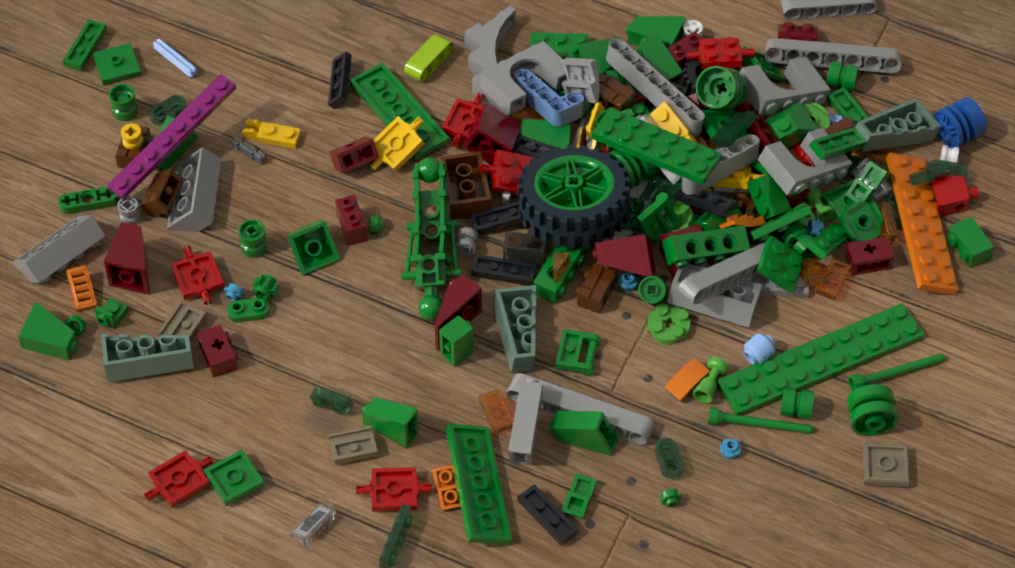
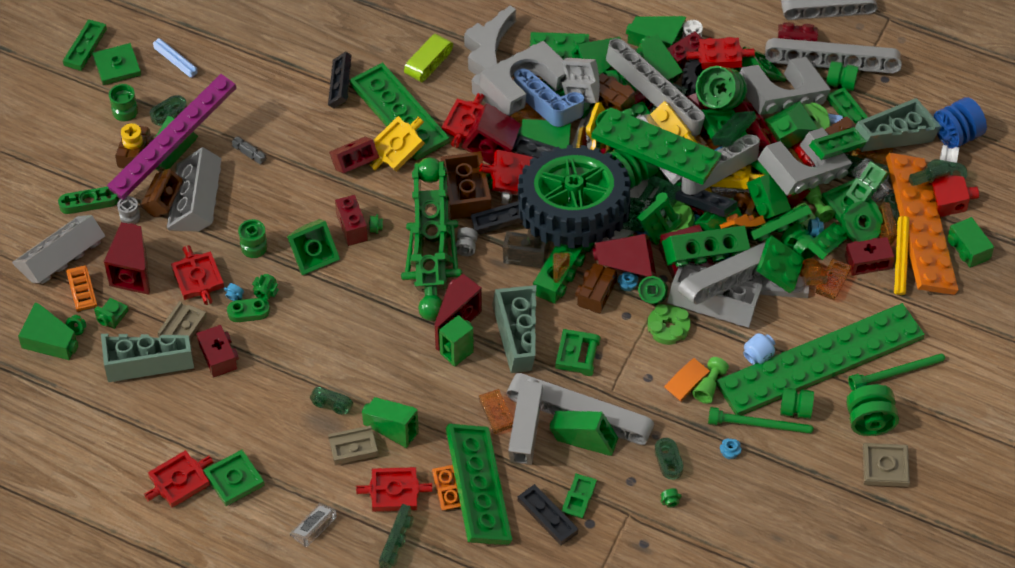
(271, 133): yellow hinge -> none
(503, 269): black plate -> none
(901, 255): none -> yellow axle

